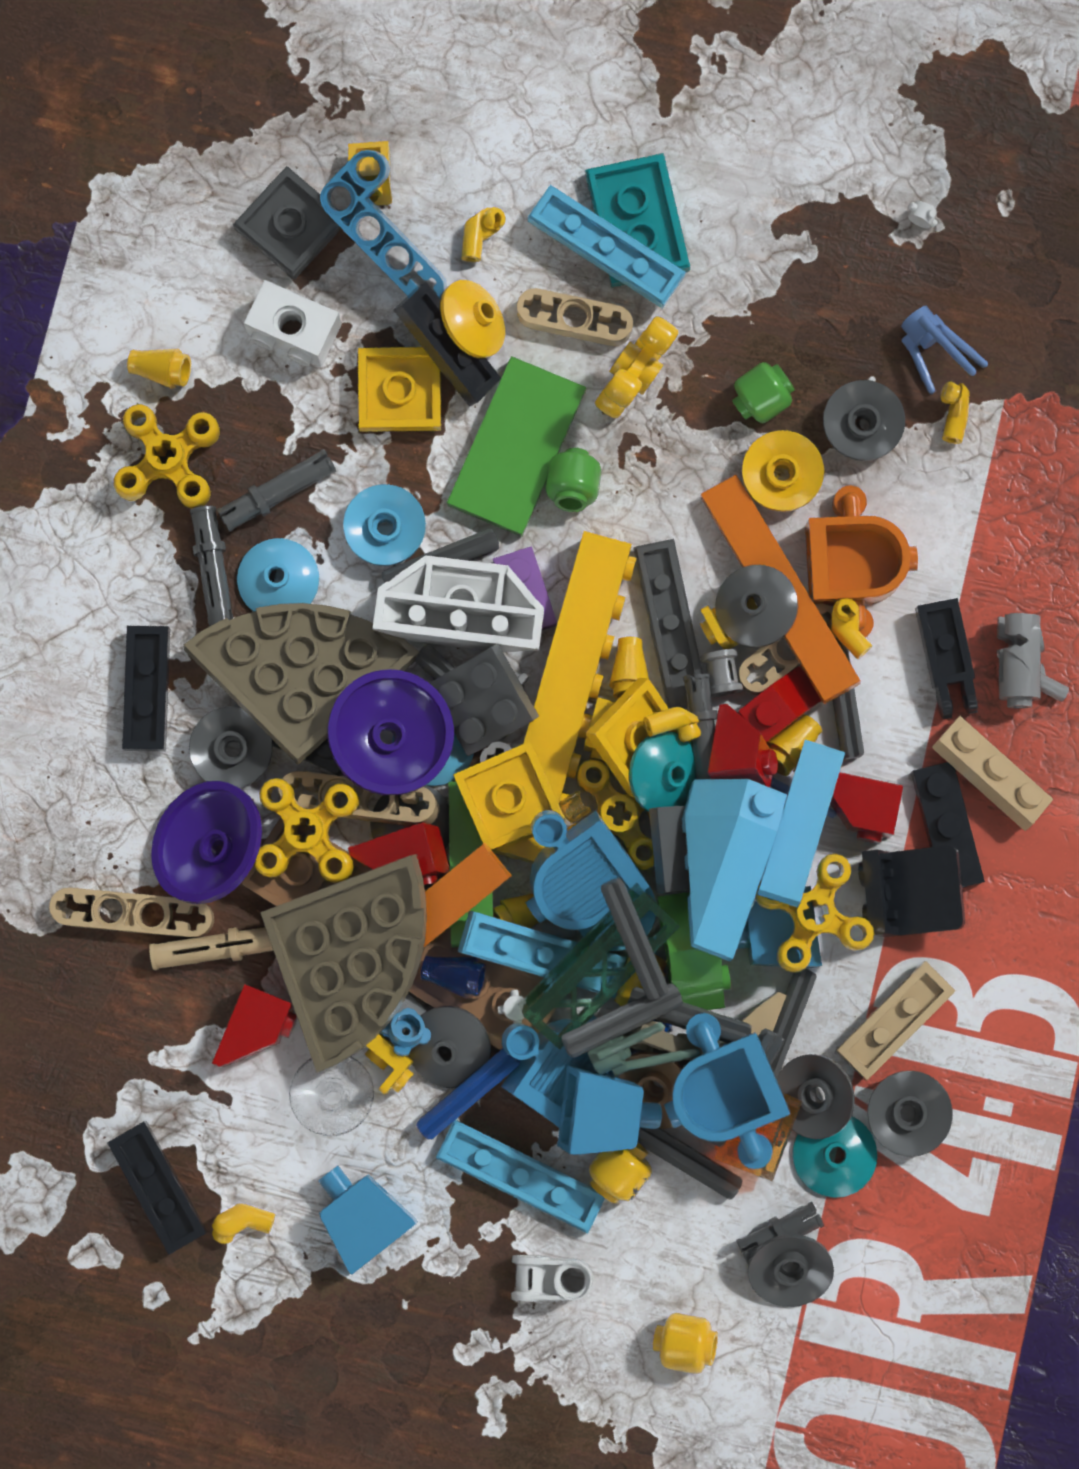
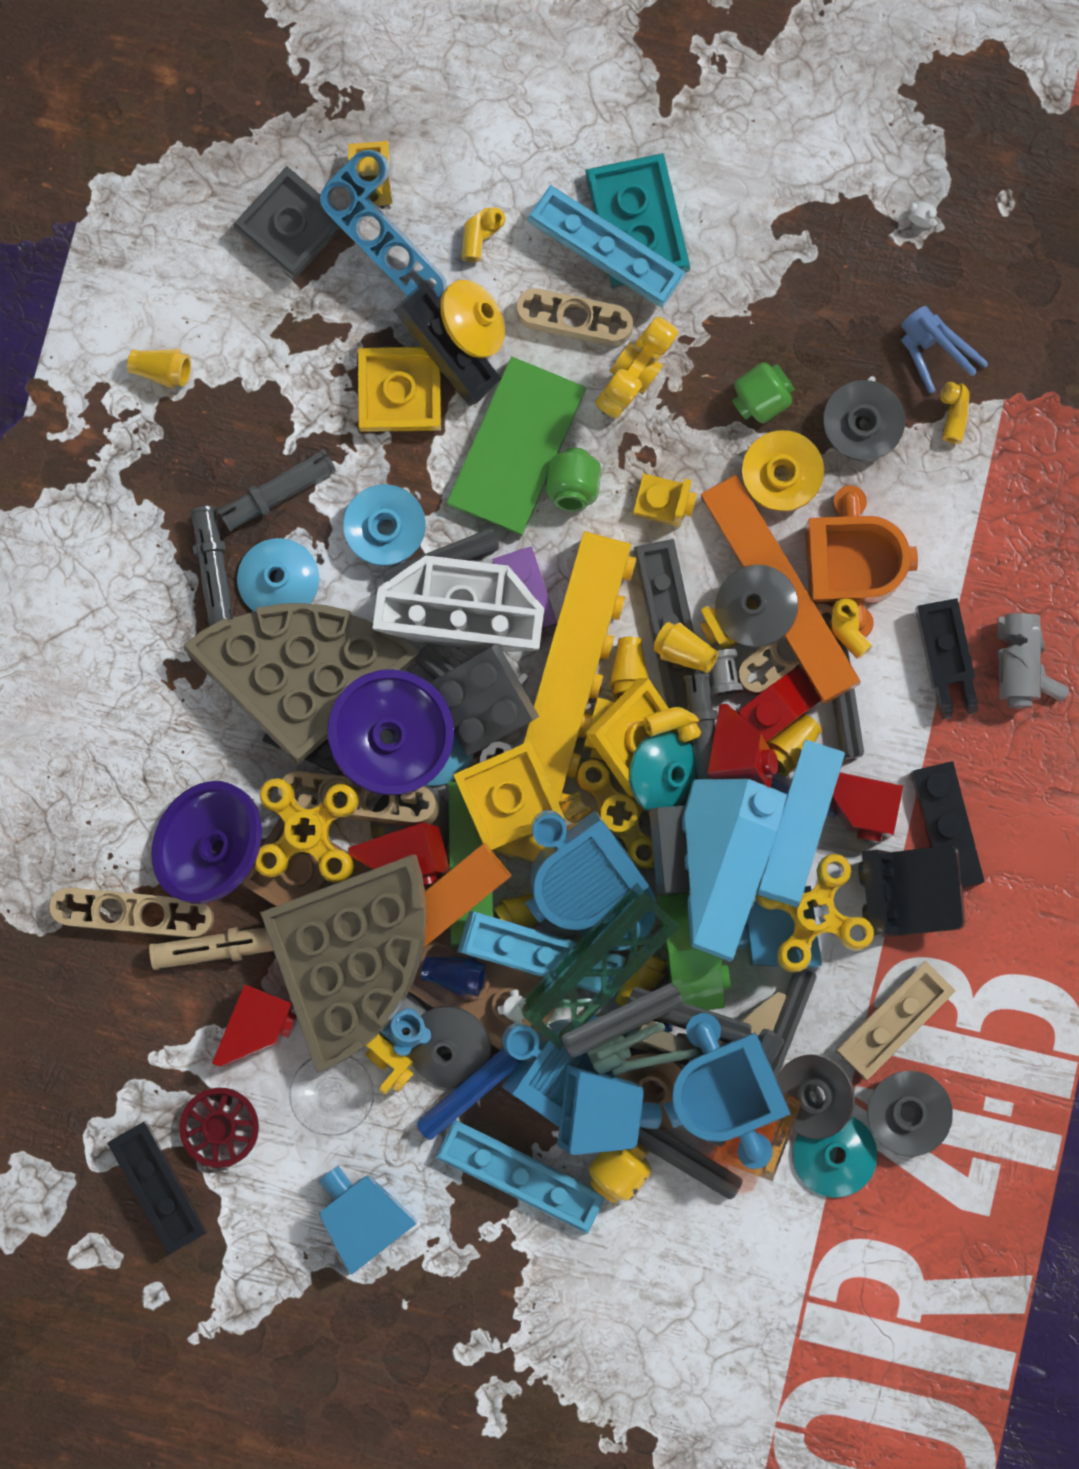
(146, 688): black plate -> none
(157, 445): yellow gear -> none
(210, 741): dark grey dish -> none
(219, 1127): none -> dark red wheel
(237, 1219): yellow arm -> none
(277, 306): white brick -> none
(547, 1278): white piece -> none
(634, 938): dark grey axle -> none
(664, 500): none -> yellow bracket
(684, 648): none -> yellow cone
(686, 1343): yellow head -> none
(790, 1224): dark grey pin -> none
(790, 1282): dark grey dish -> none
(992, 773): tan plate -> none

